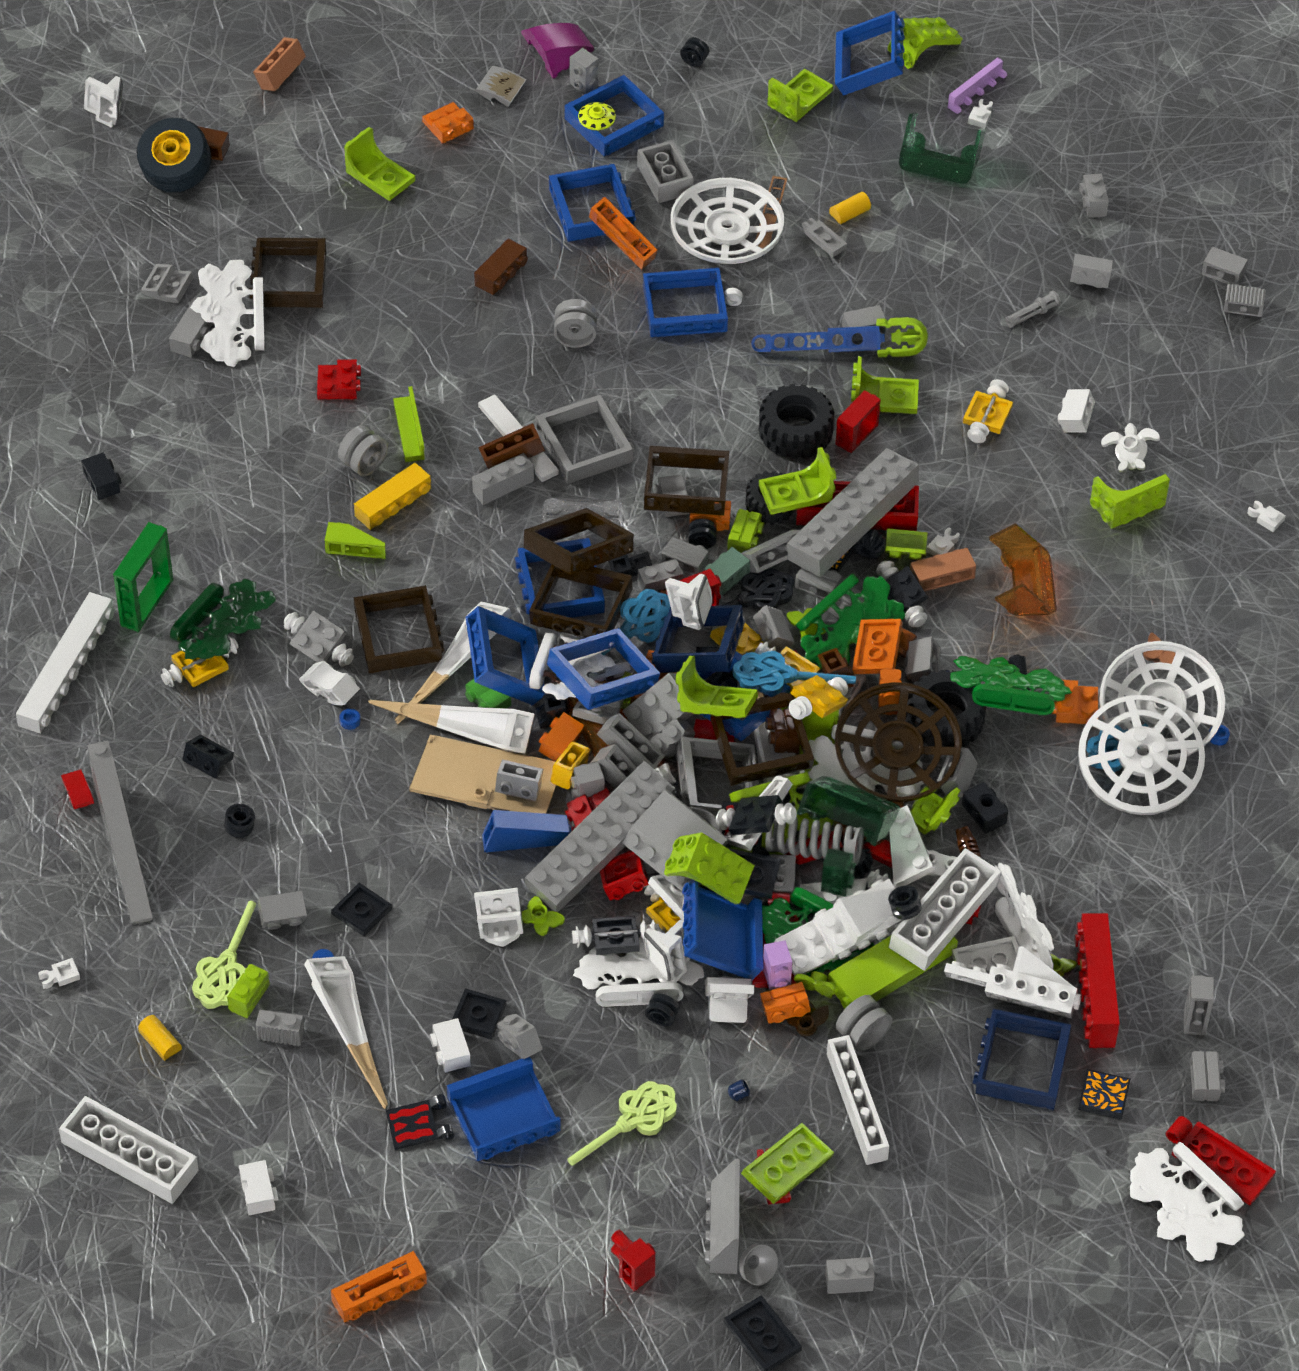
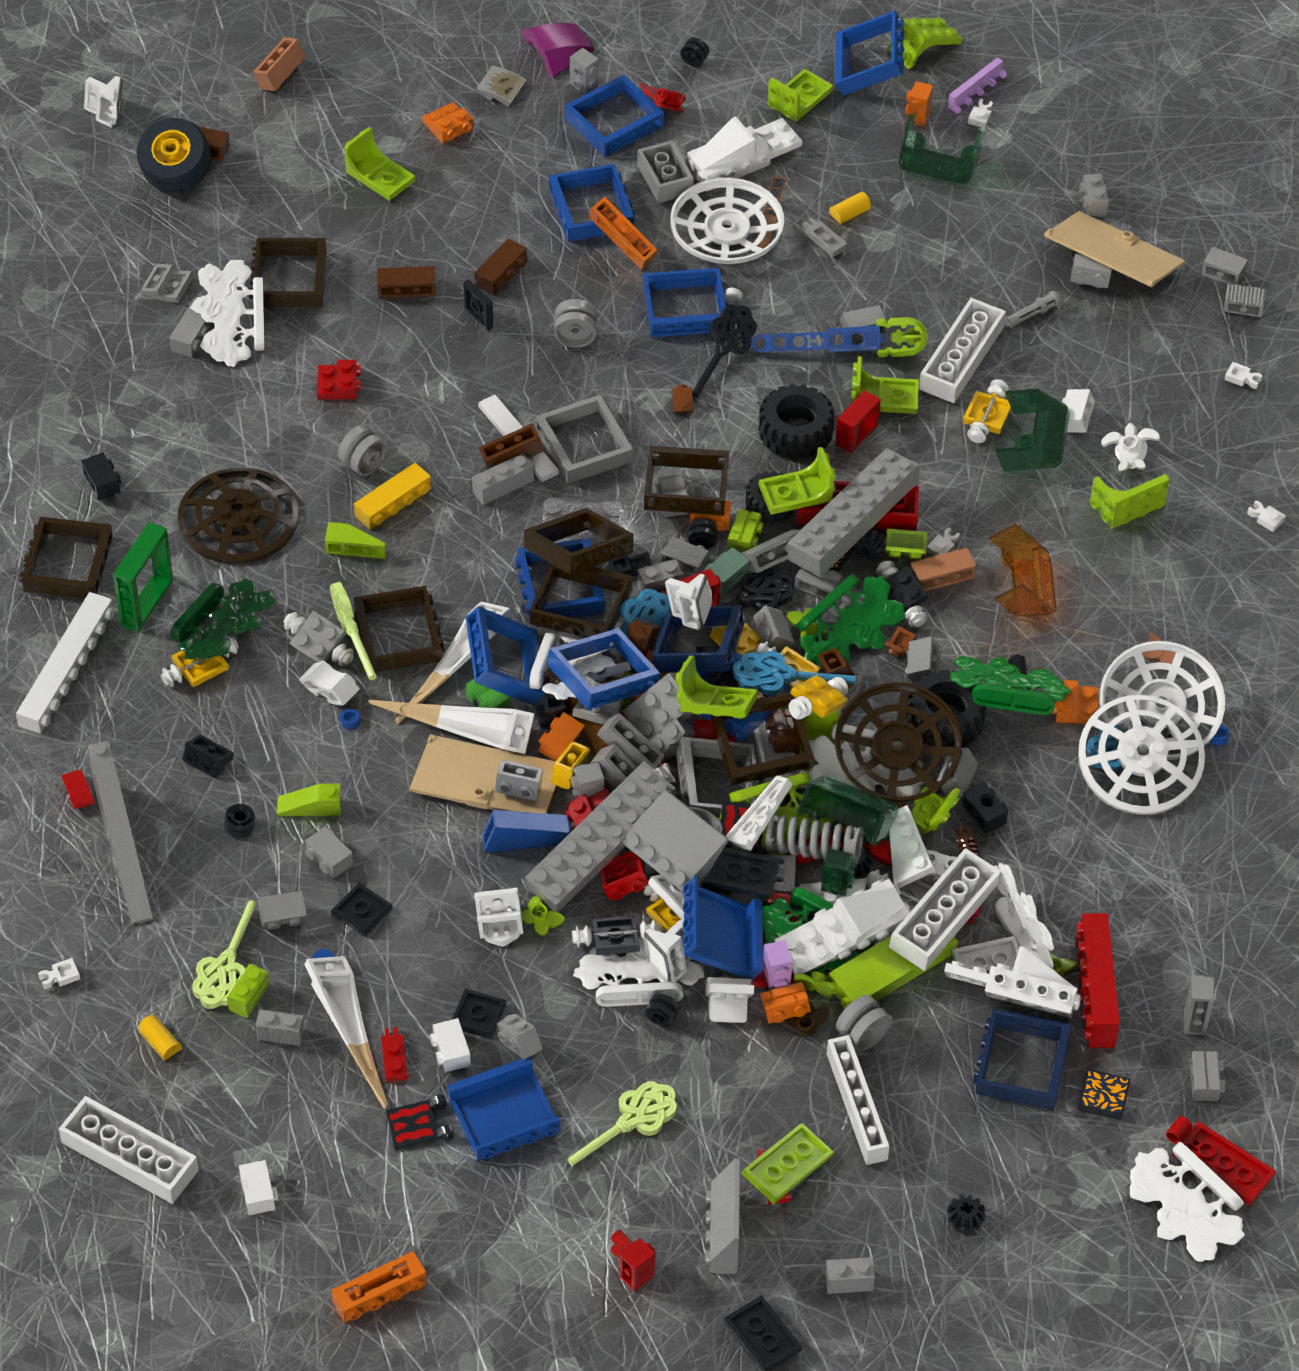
(60, 586): none -> dark brown window
(240, 520): none -> dark brown dish
(311, 801): none -> lime slope
(328, 852): none -> light grey brick
(345, 616): none -> yellowish green piece
(394, 1056): none -> red hinge
(406, 282): none -> reddish brown brick
(409, 427): lime panel -> none
(478, 304): none -> black tile
(597, 116): neon yellow dish -> none
(643, 635): none -> reddish brown brick
(665, 97): none -> red hinge
(682, 399): none -> dark orange bracket
(709, 864): lime bracket -> none
(726, 332): none -> black piece
(738, 1090): dark blue piece -> none
(741, 150): none -> white wedge
(756, 815): black plate -> none
(765, 1264): light grey piece -> none
(877, 645): orange plate -> none
(888, 698): orange brick -> none
(905, 902): black wheel -> none
(920, 102): none -> orange brick
(962, 350): none -> white brick
(966, 1213): none -> black gear
(1046, 444): none -> clear green windscreen
(1114, 248): none -> tan door
(1241, 374): none -> white plate

